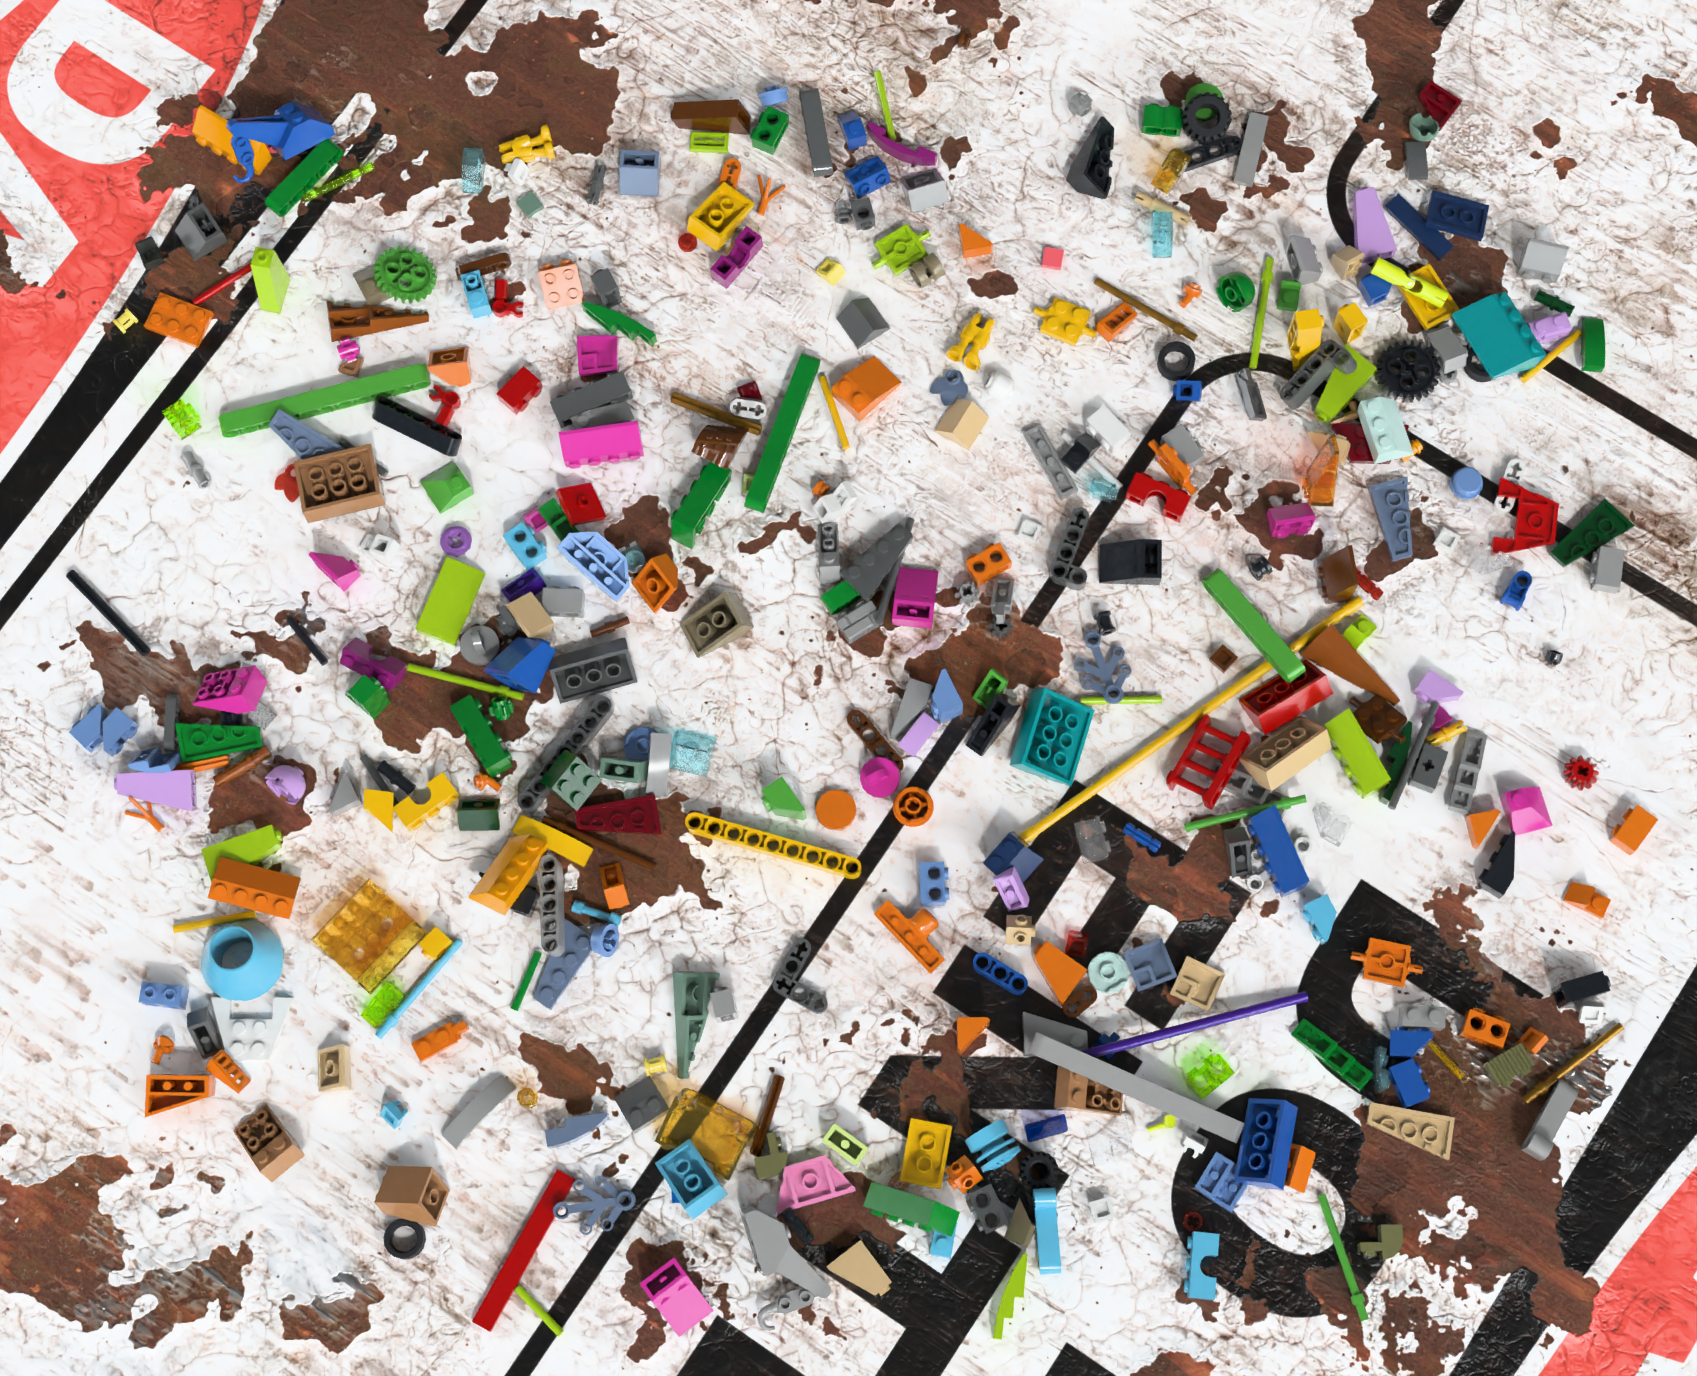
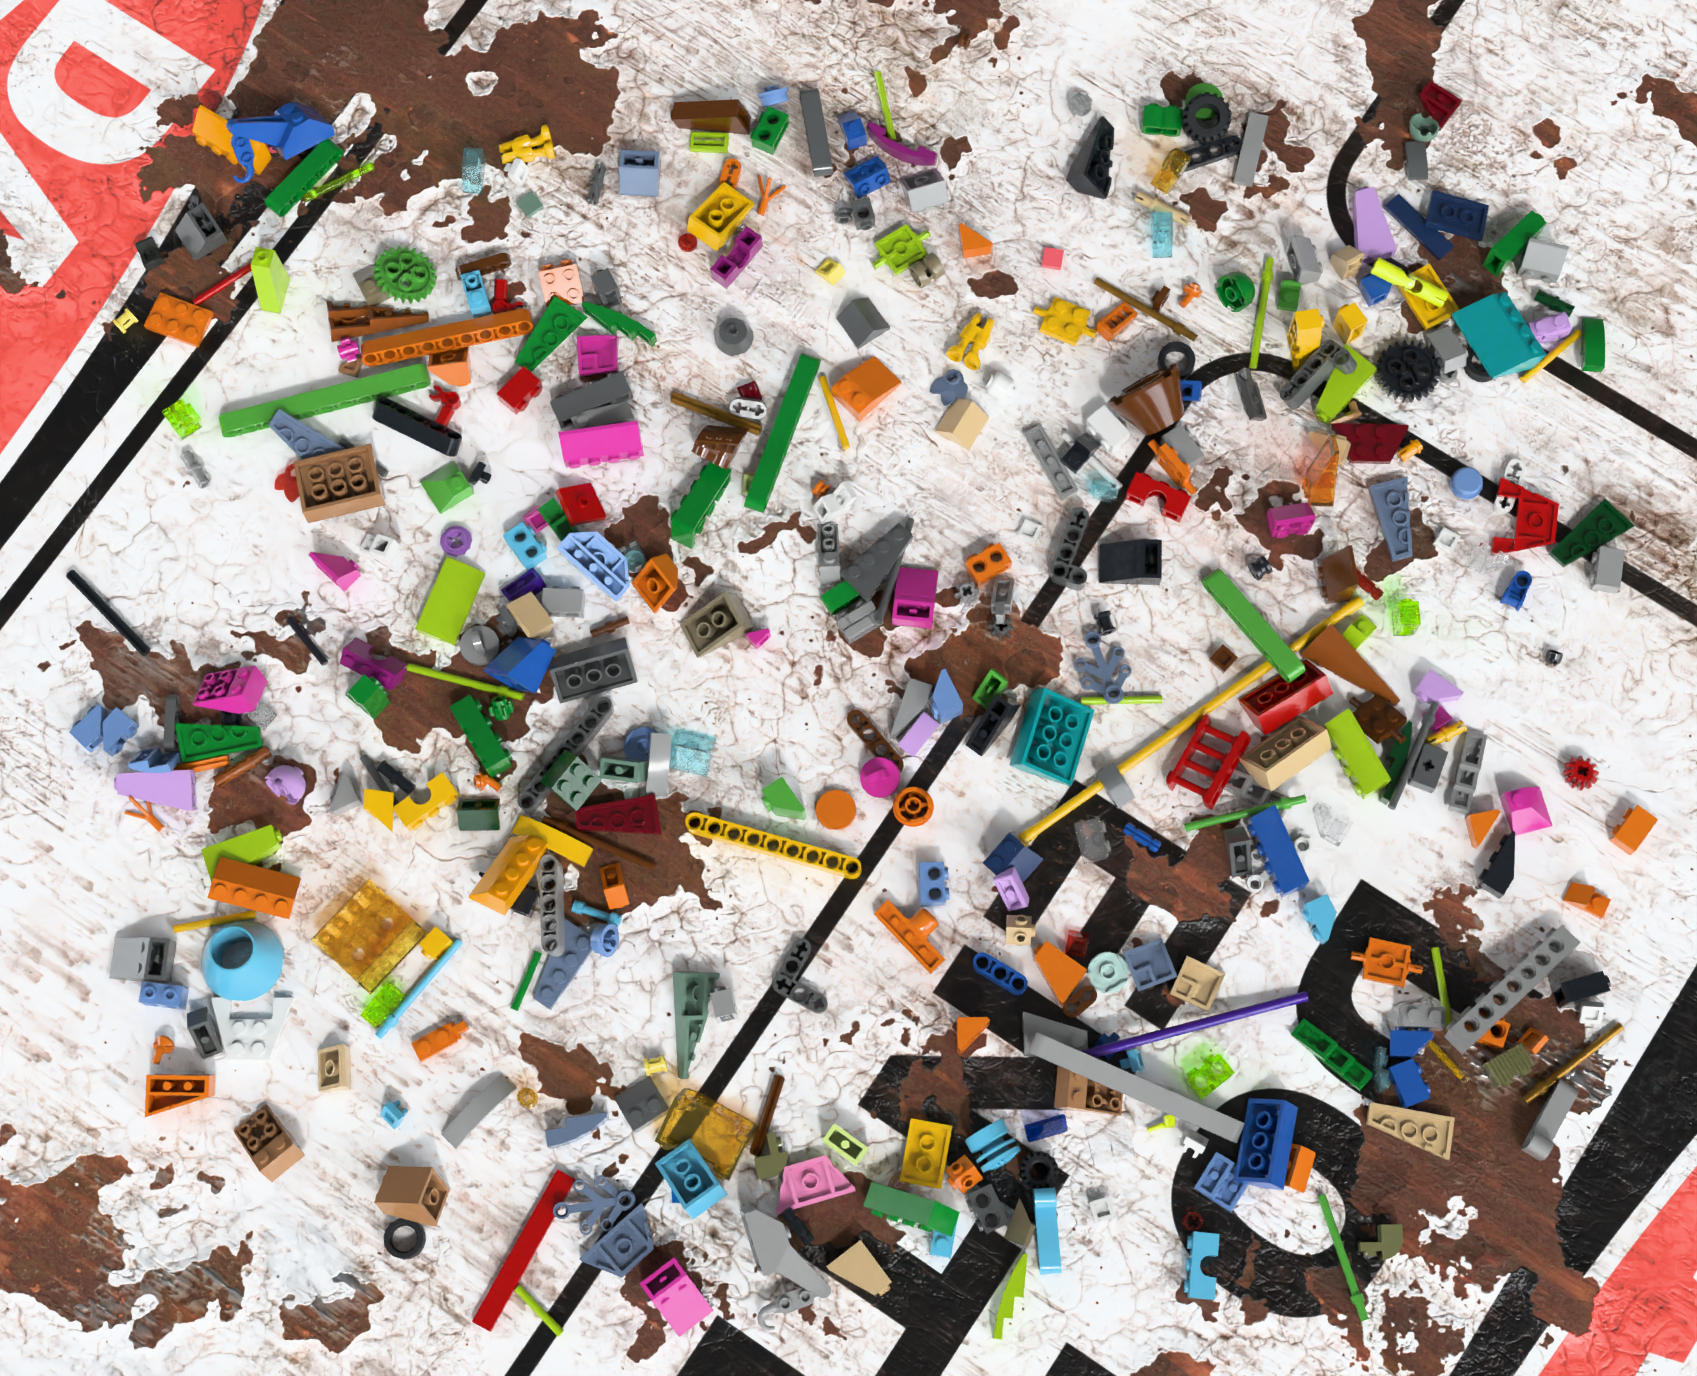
(143, 959): none -> slope
(223, 1061): orange slope -> none
(446, 337): none -> orange beam
(479, 474): none -> black tile
(552, 329): none -> green wing
(623, 1245): none -> sand blue wing
(733, 337): none -> dark grey cone
(758, 637): none -> dark pink slope
(1115, 785): none -> slope
(1133, 1061): none -> medium azure tile
(1152, 401): none -> reddish brown cone
(1160, 298): none -> reddish brown plate
(1384, 429): light aqua slope -> none
(1406, 618): none -> clear neon green brick
(1441, 985): none -> lime bar
(1462, 1038): none -> light grey brick
(1513, 243): none -> green slope

